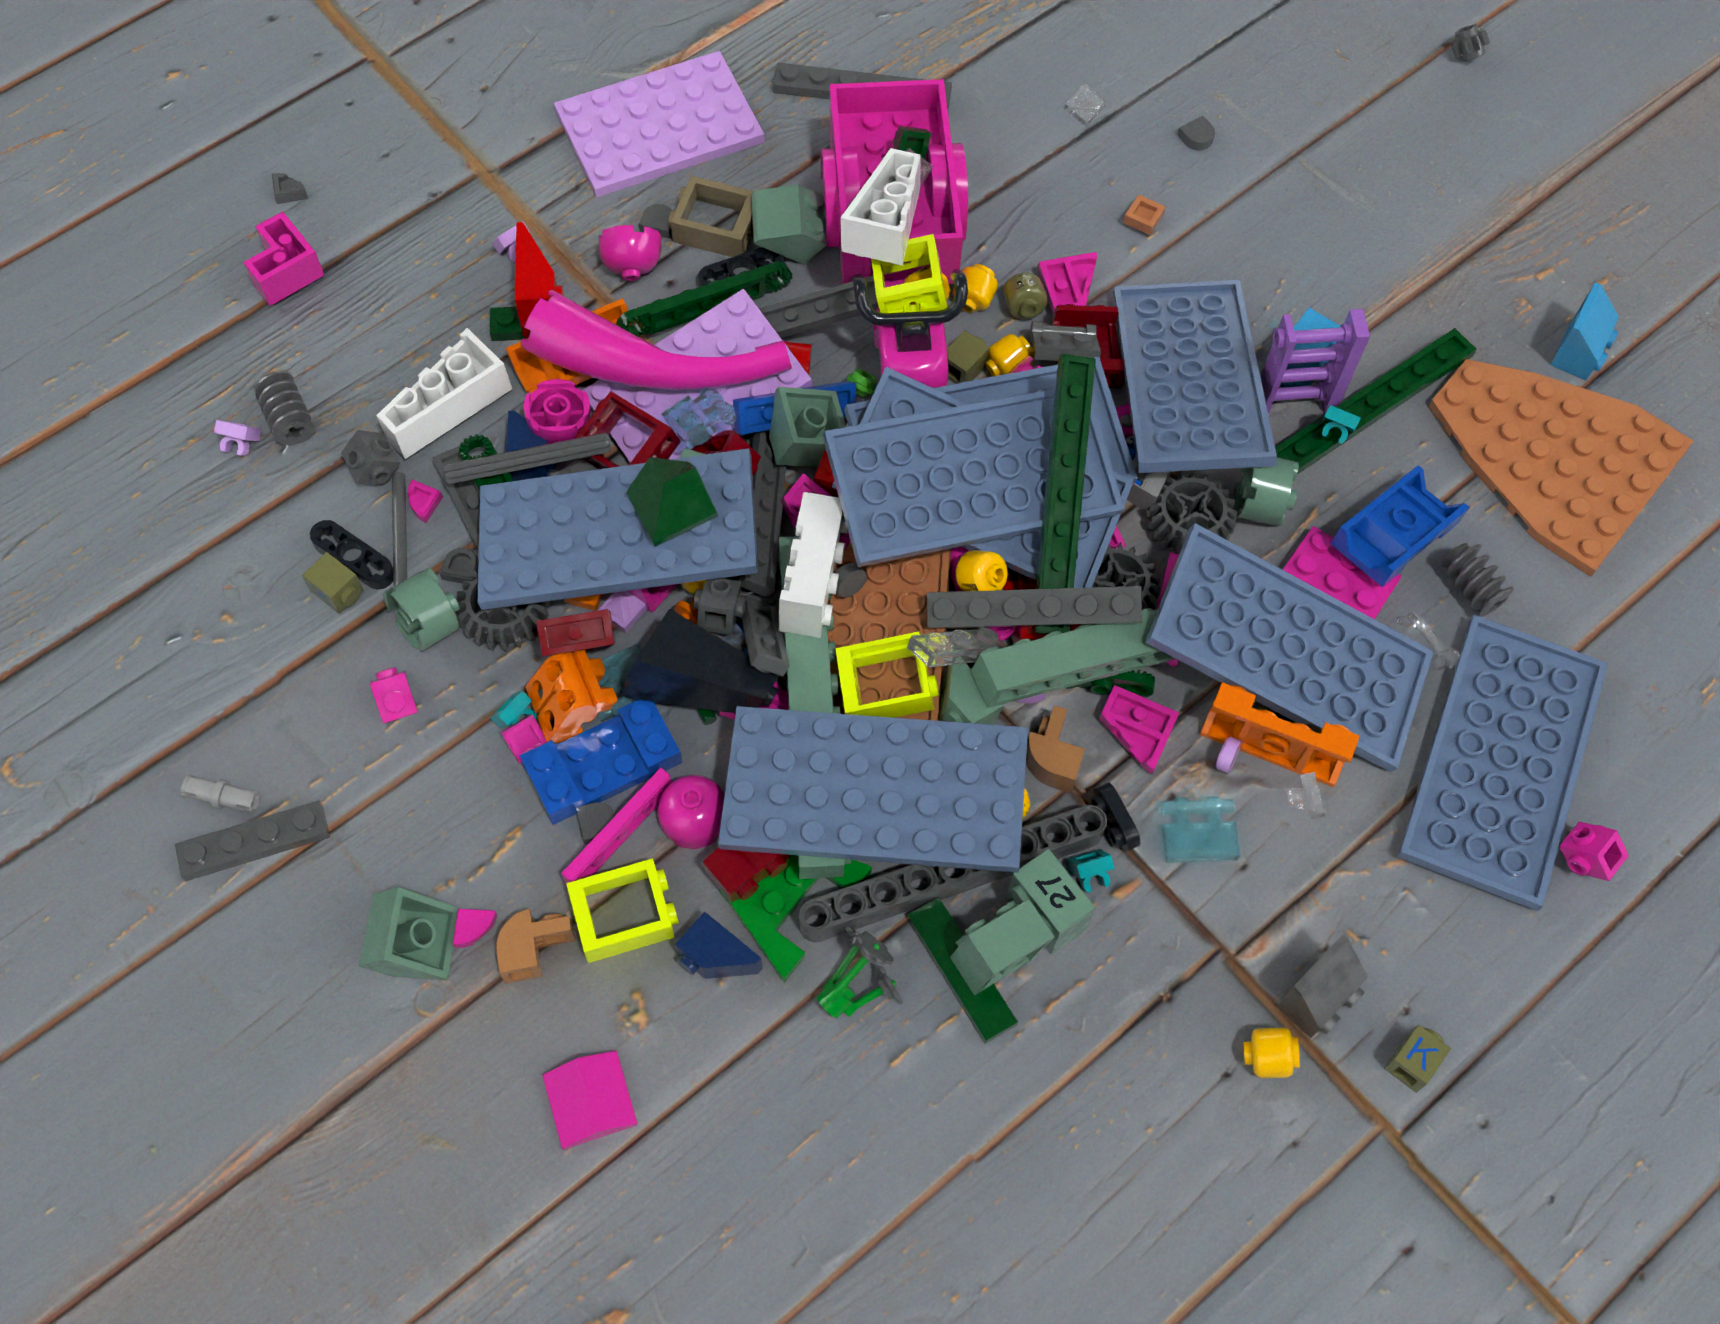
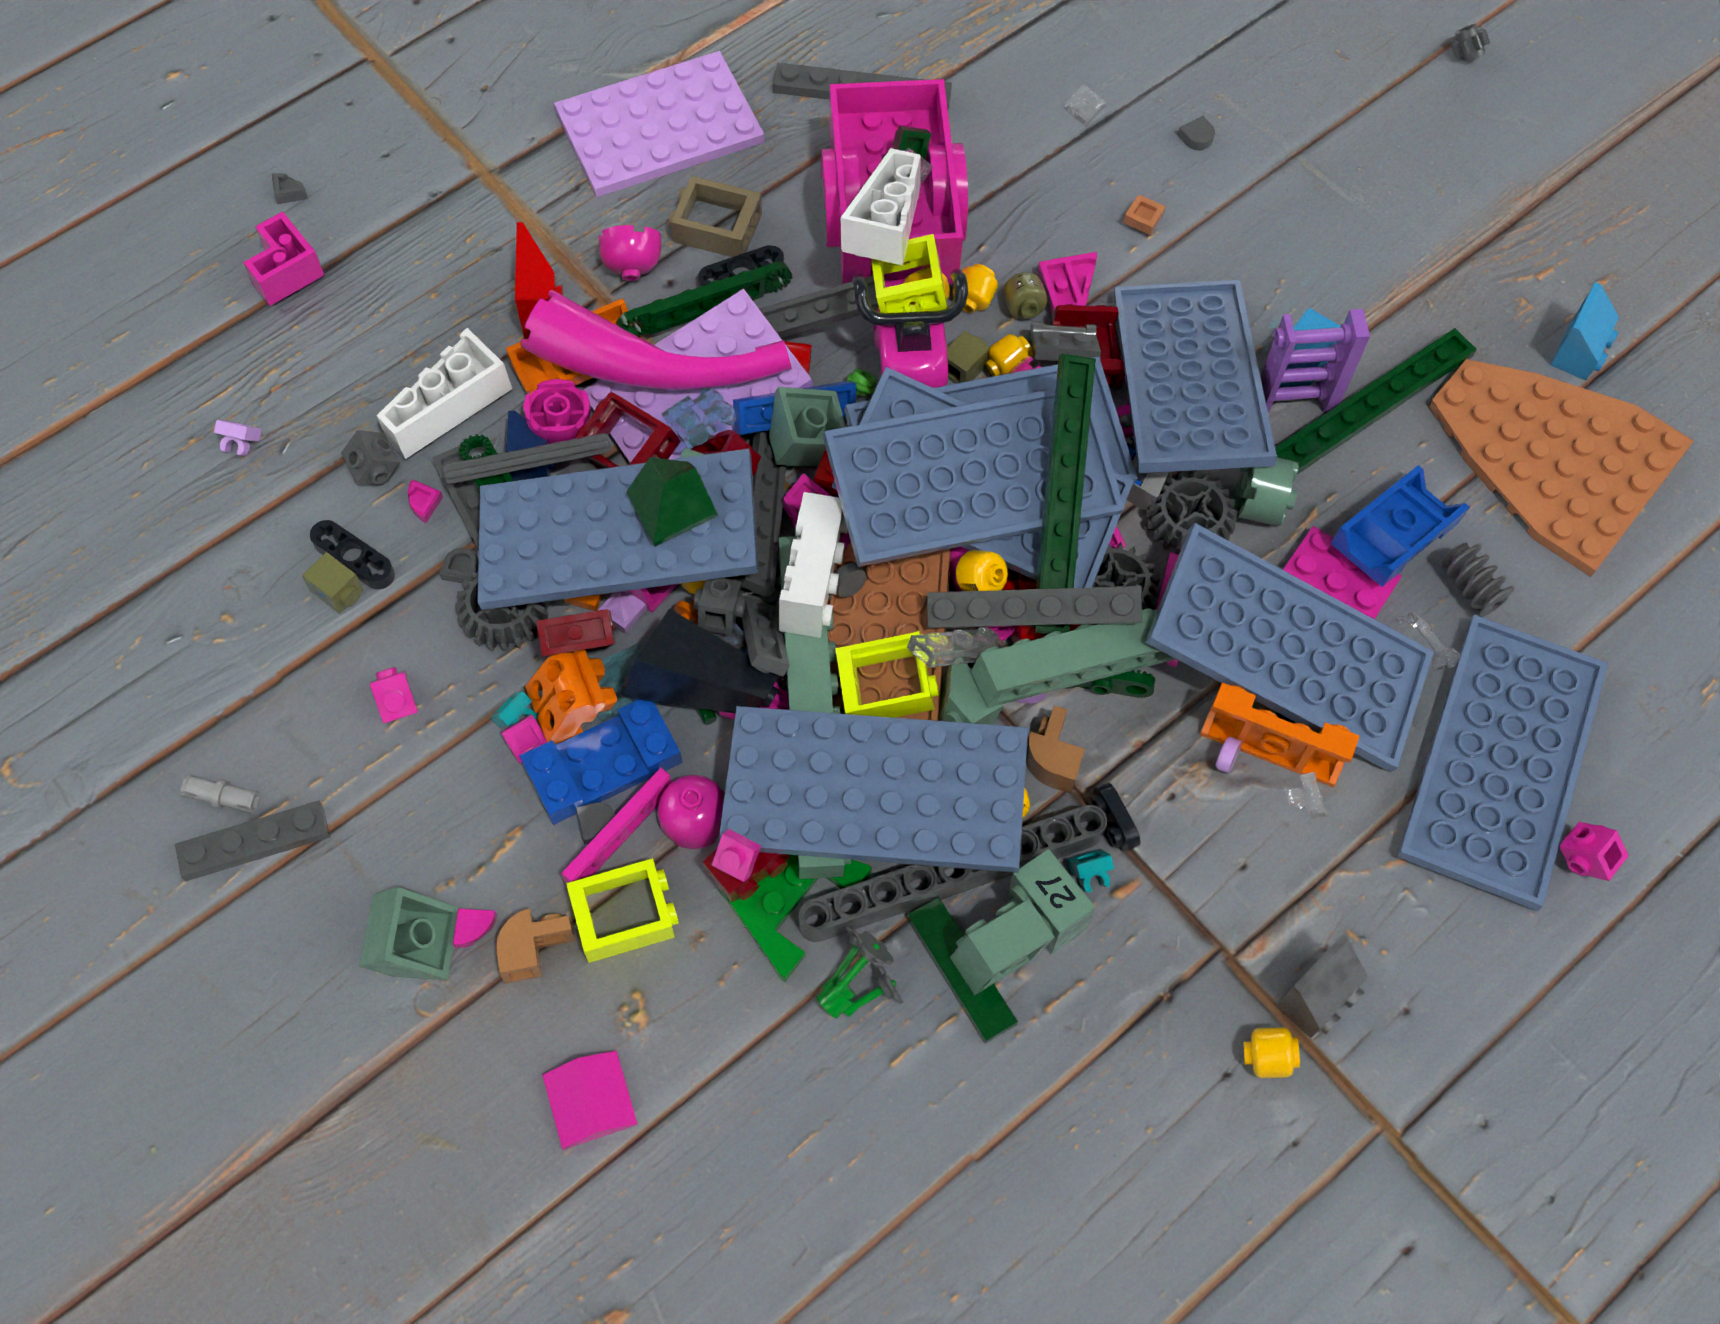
(284, 408): flat silver piece -> none
(399, 528): dark grey bar -> none
(422, 609): sand green brick -> none
(505, 324): dark green plate -> none
(507, 242): lavender tile -> none
(656, 217): dark grey tile -> none
(715, 951): dark blue slope -> none
(736, 855): none -> dark pink plate
(789, 221): sand green slope -> none
(1138, 725): dark pink wing -> none
(1200, 840): clear light blue plate -> none
(1340, 419): teal tile -> none
(1418, 1058): olive brick -> none

